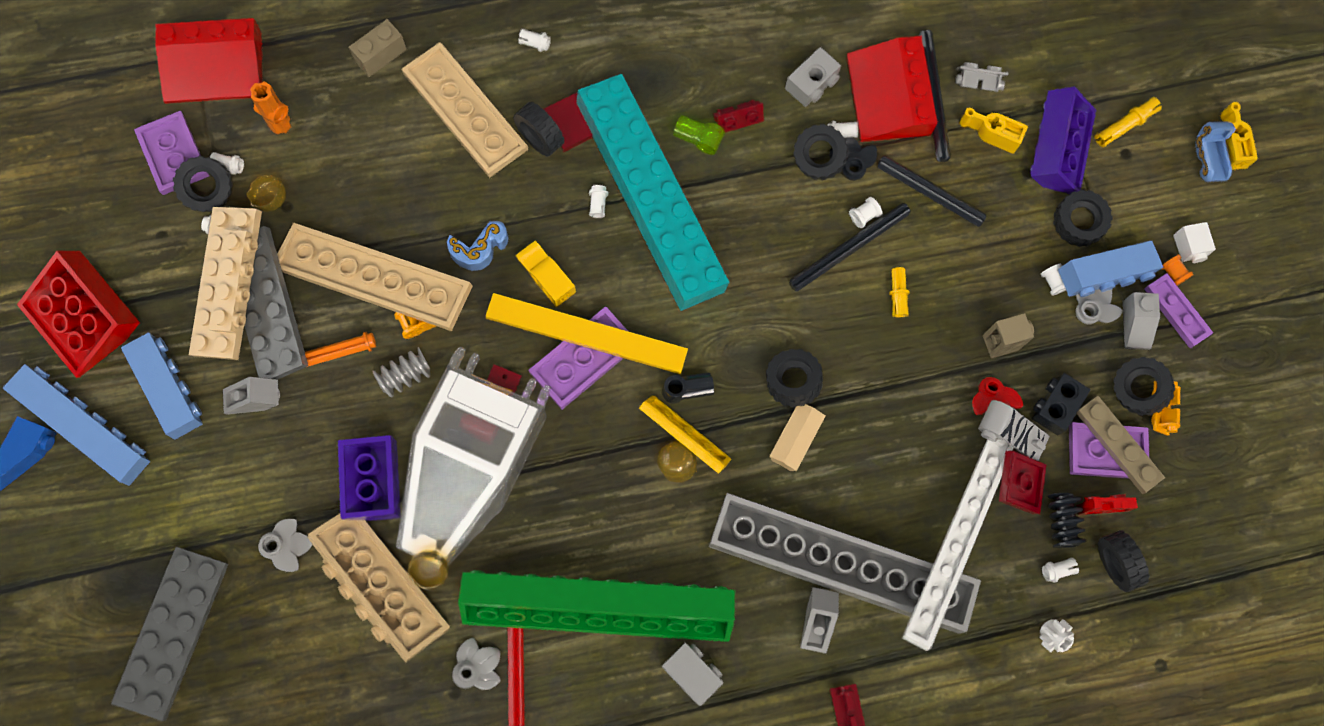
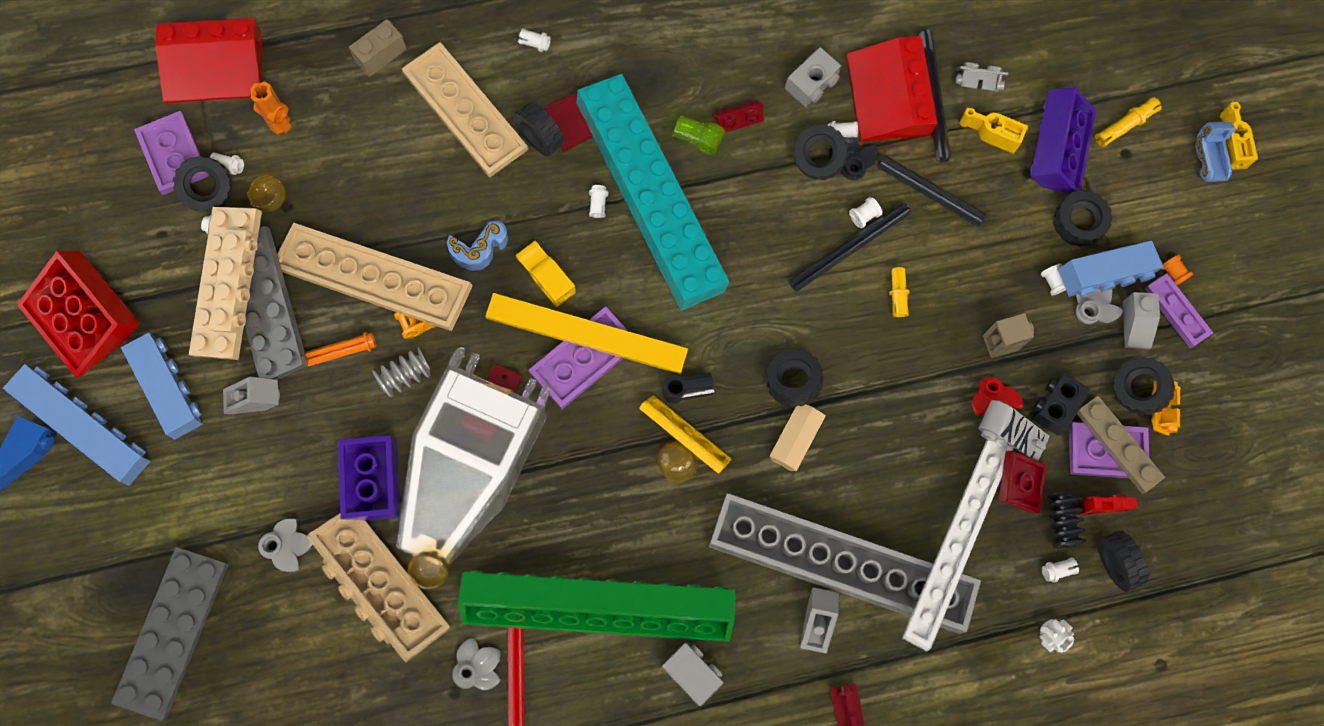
(1194, 242): white brick -> none

